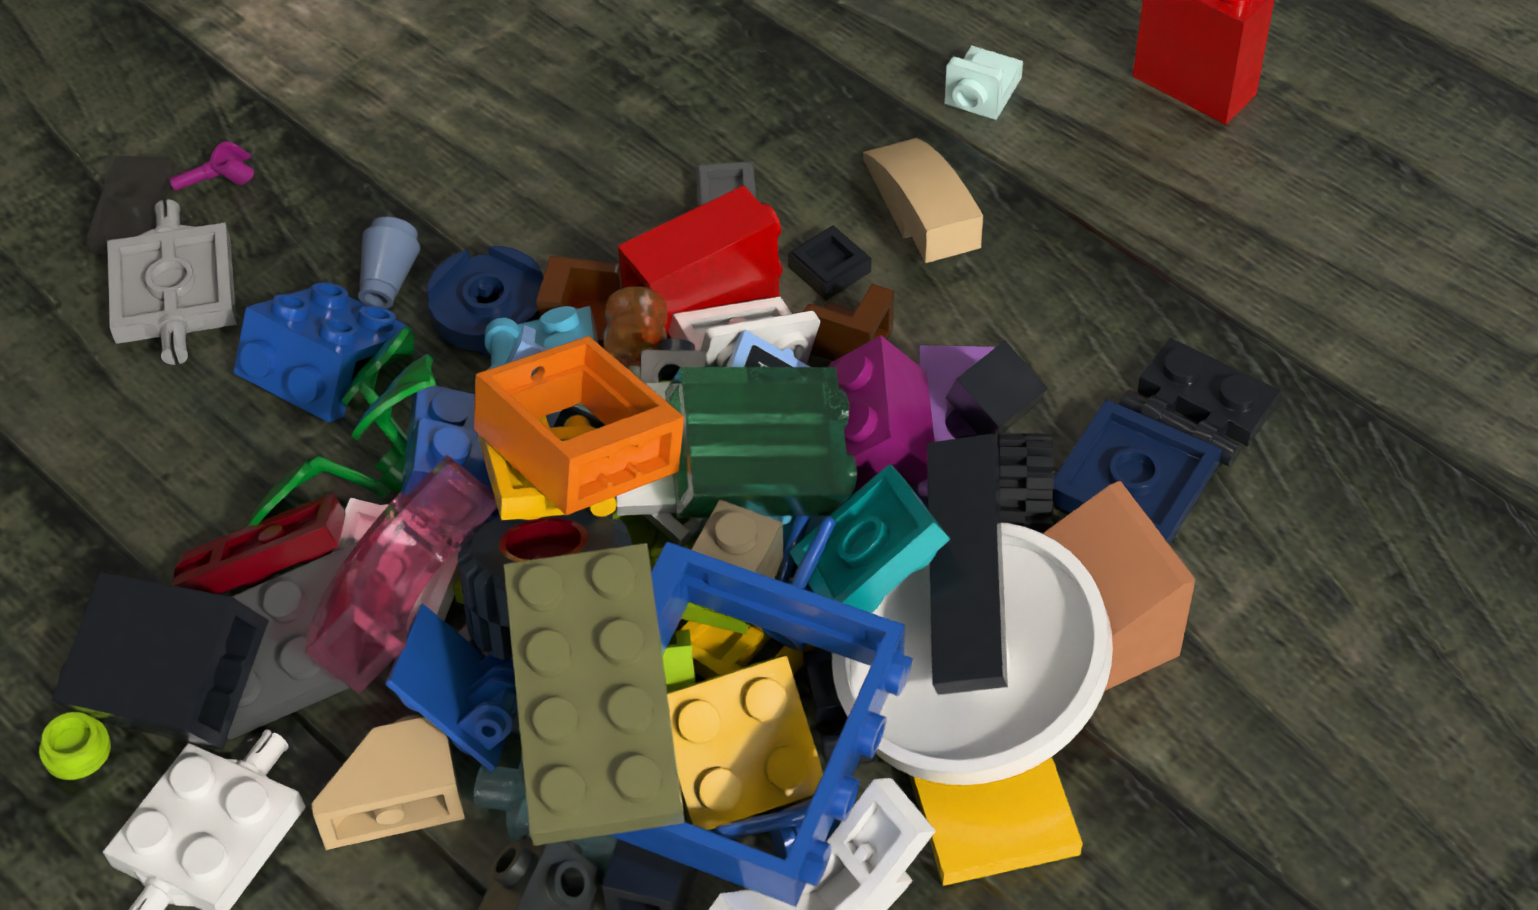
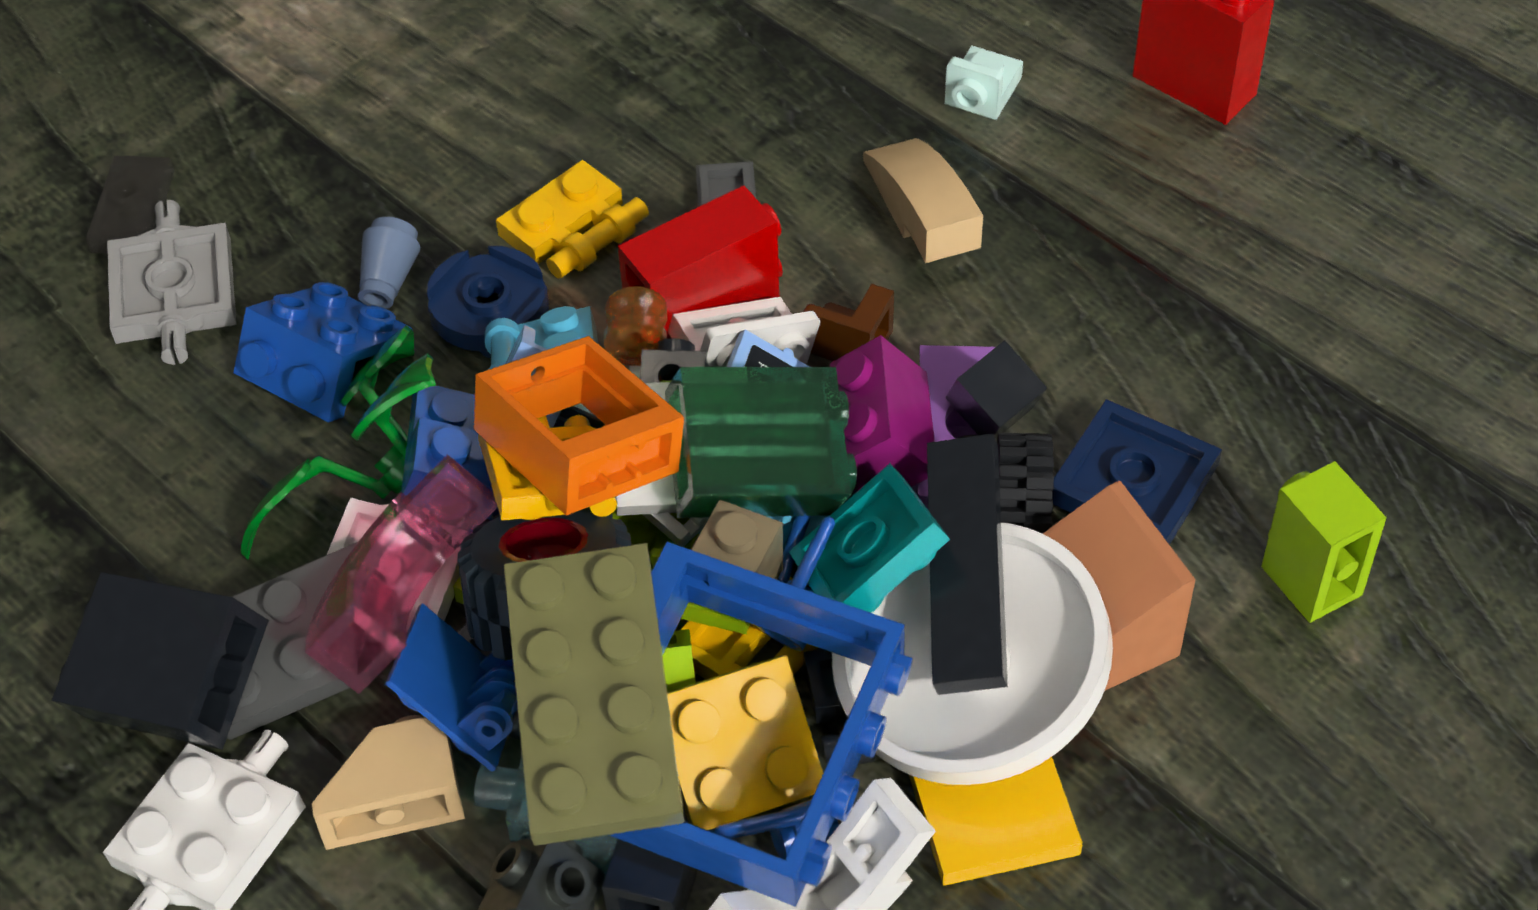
(74, 746): lime plate -> none
(224, 161): magenta hand -> none
(260, 550): dark red plate -> none
(562, 211): none -> yellow plate
(579, 285): reddish brown panel -> none
(829, 262): black tile -> none
(1207, 392): black plate -> none
(1322, 540): none -> lime brick

